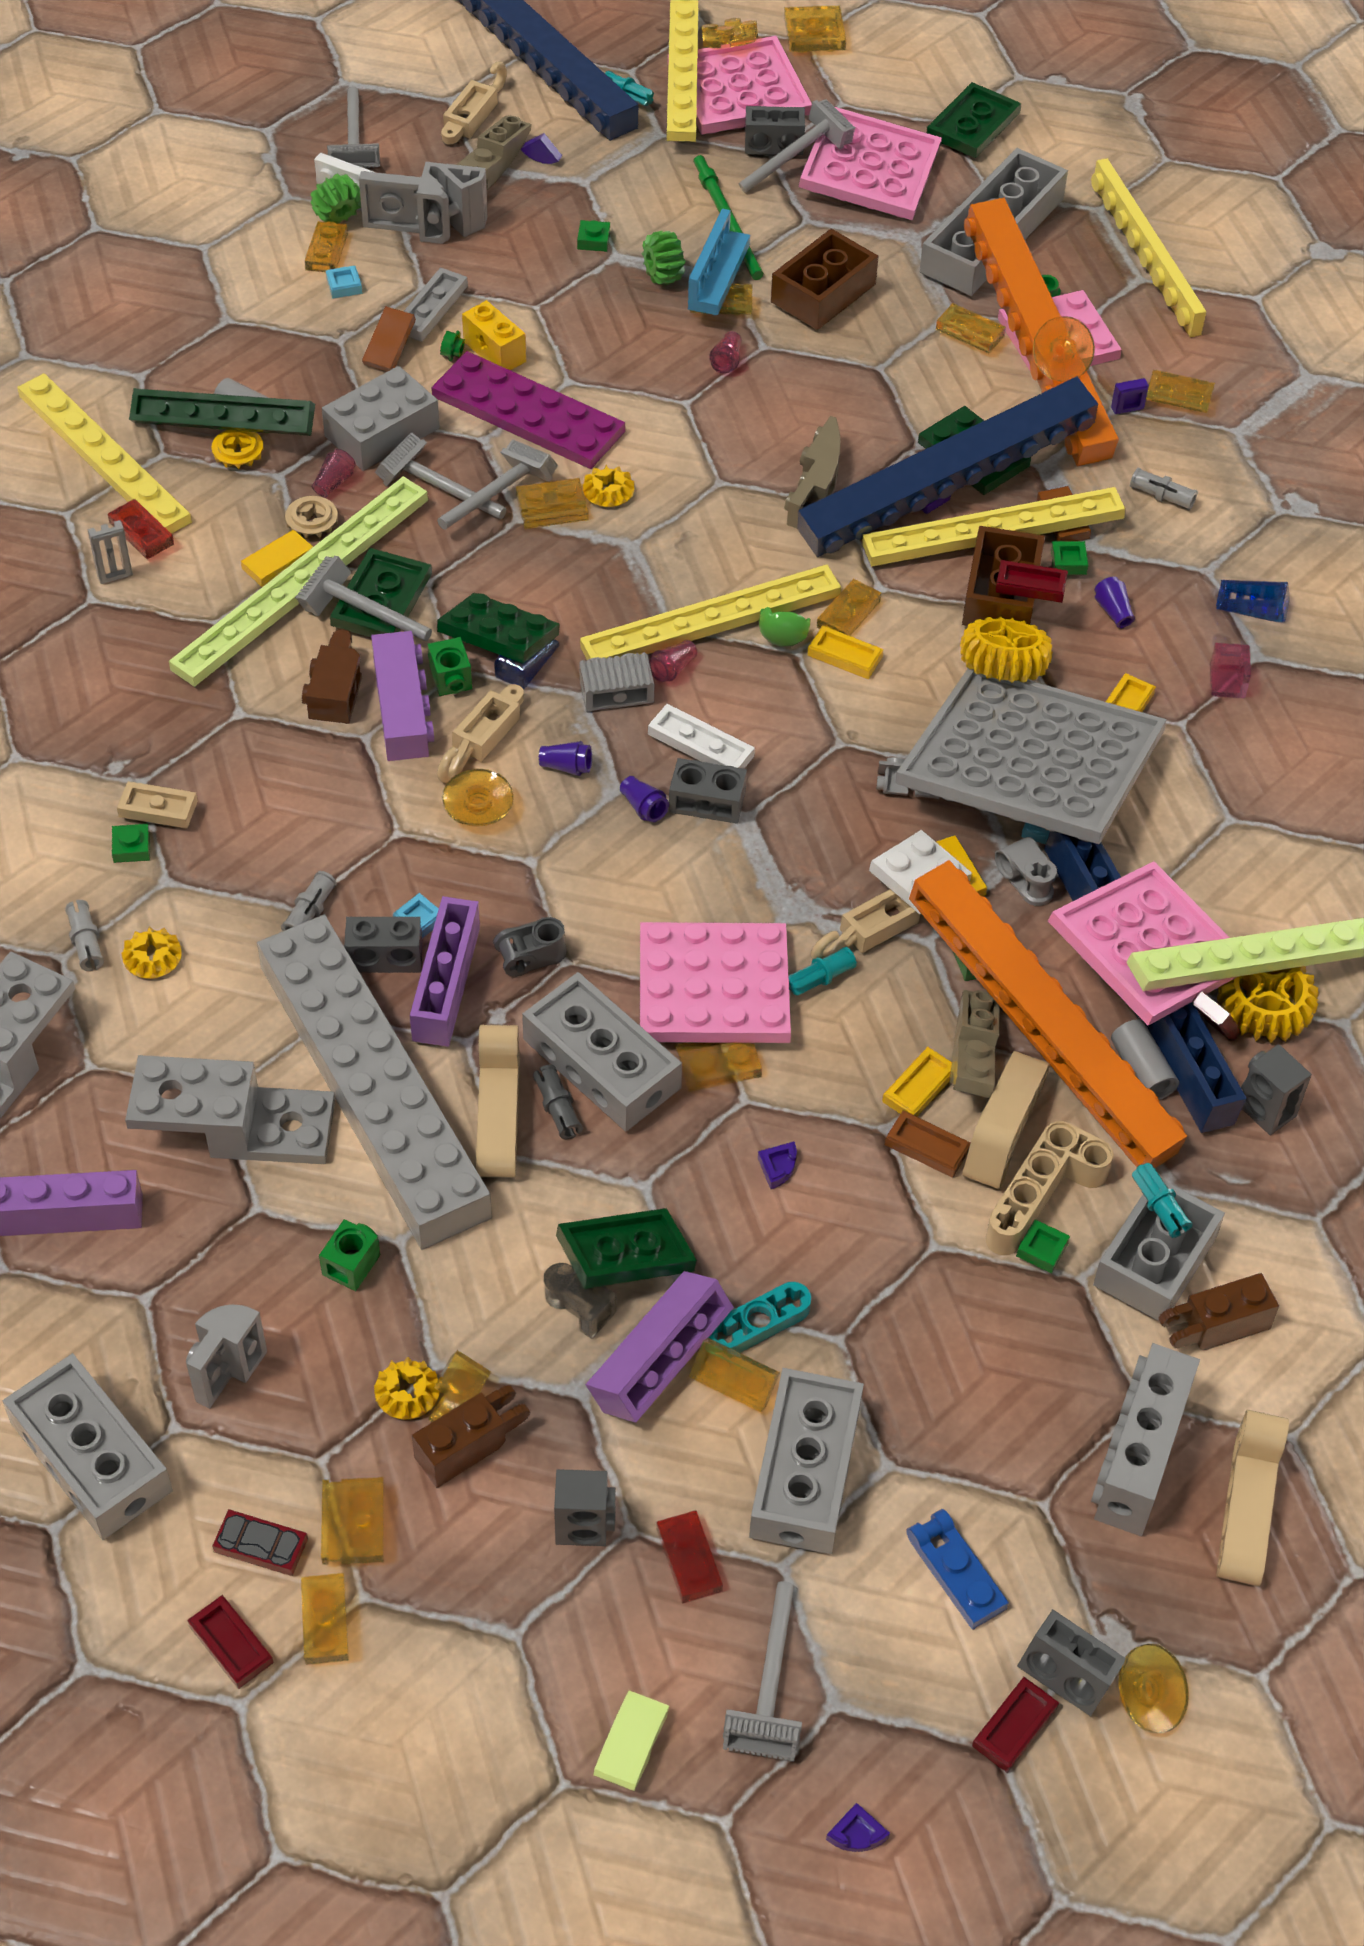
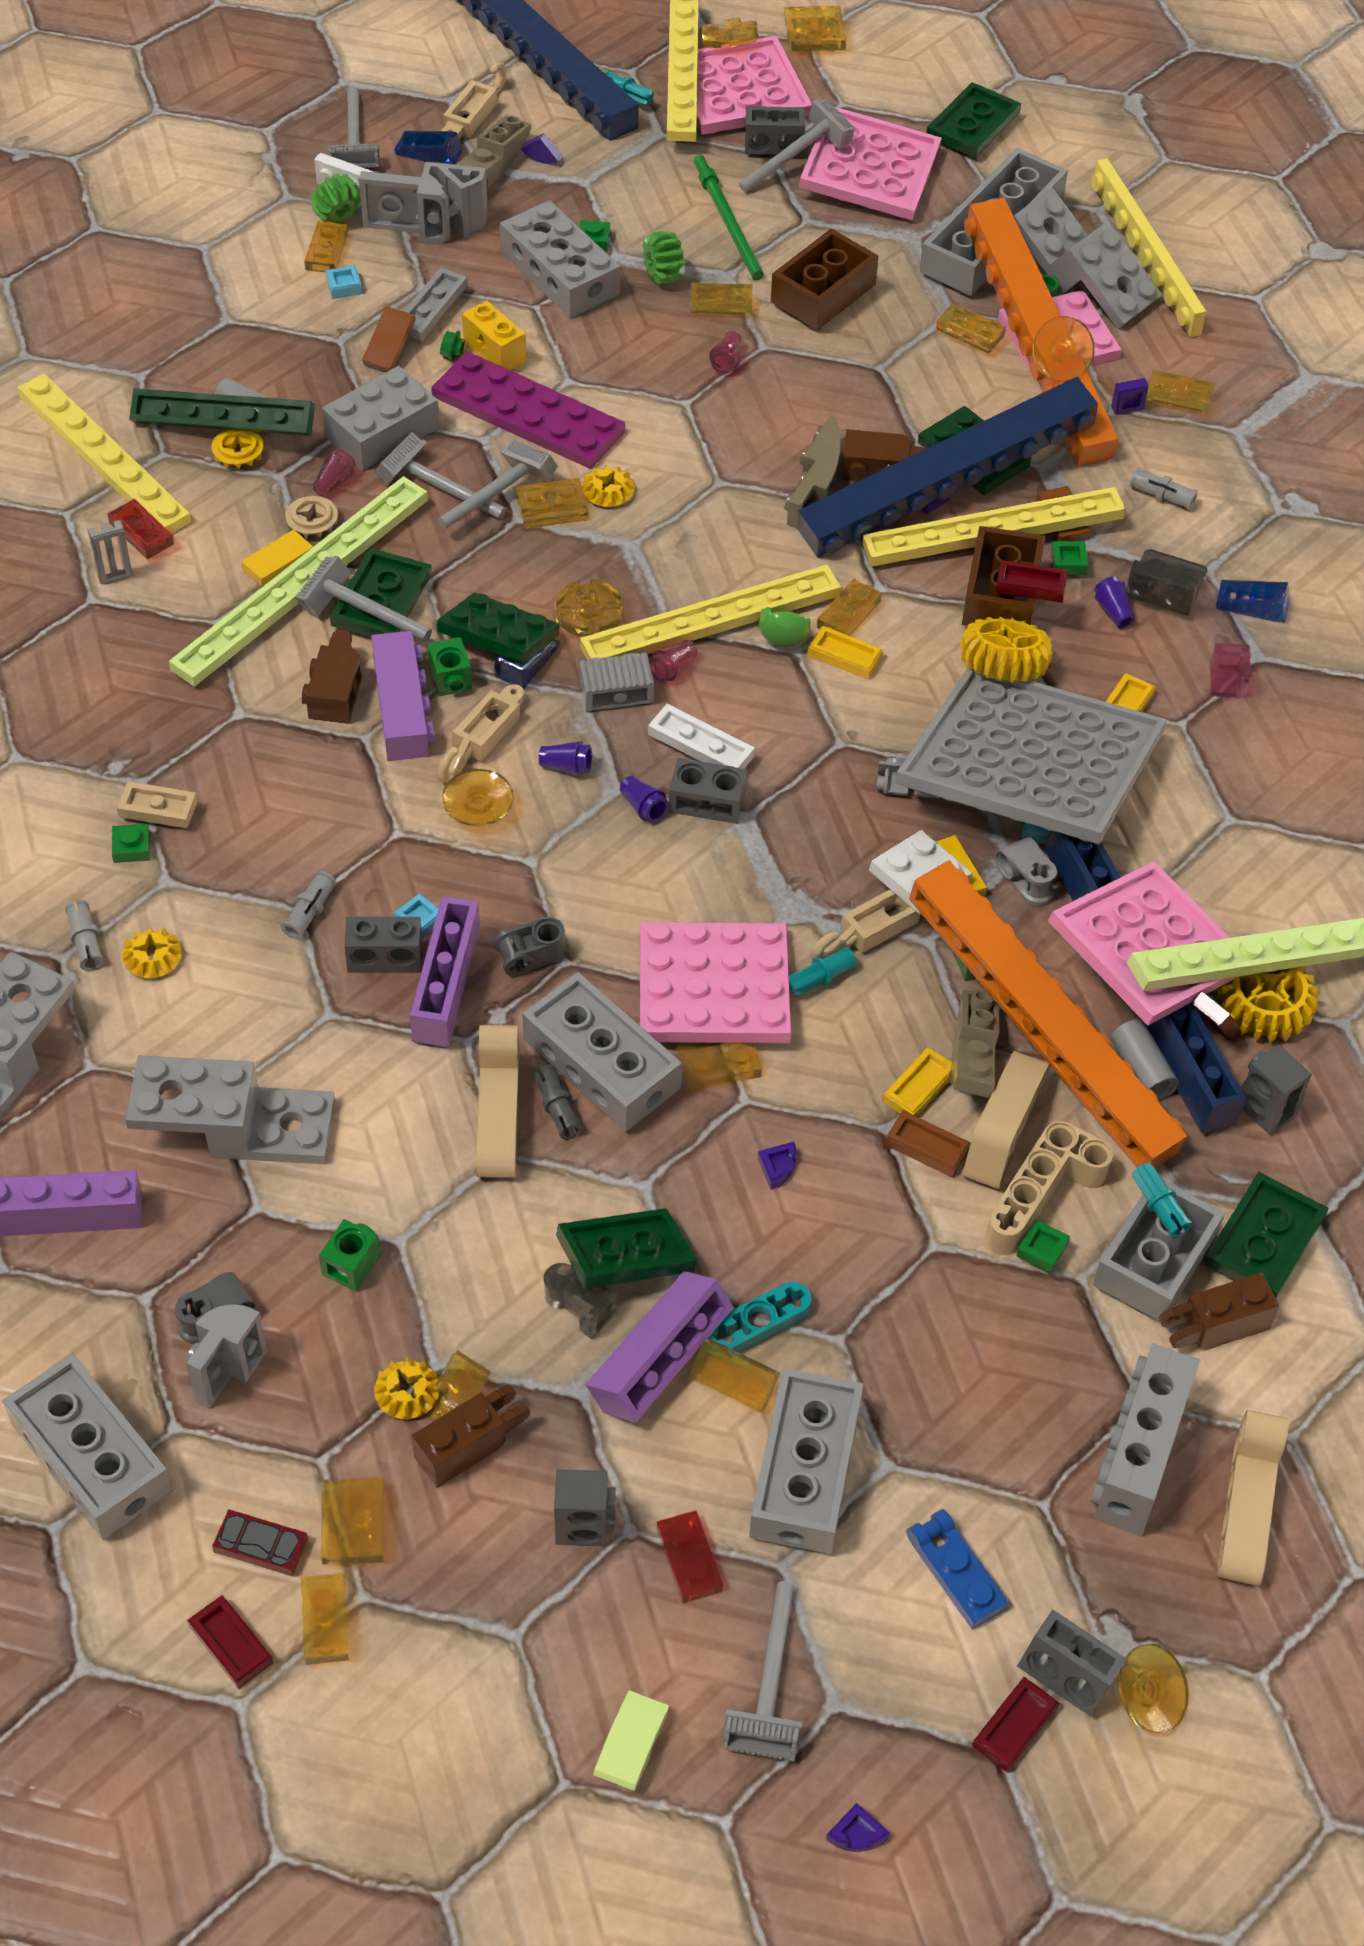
(220, 1291): none -> dark grey piece
(375, 1082): light grey brick -> none
(430, 146): none -> clear blue slope
(560, 259): none -> light grey brick
(580, 622): none -> clear yellow plate
(716, 266): dark azure fence -> none
(873, 451): none -> reddish brown hinge
(1092, 258): none -> light grey bracket
(1166, 581): none -> clear smoke bracket
(1266, 1233): none -> dark green plate

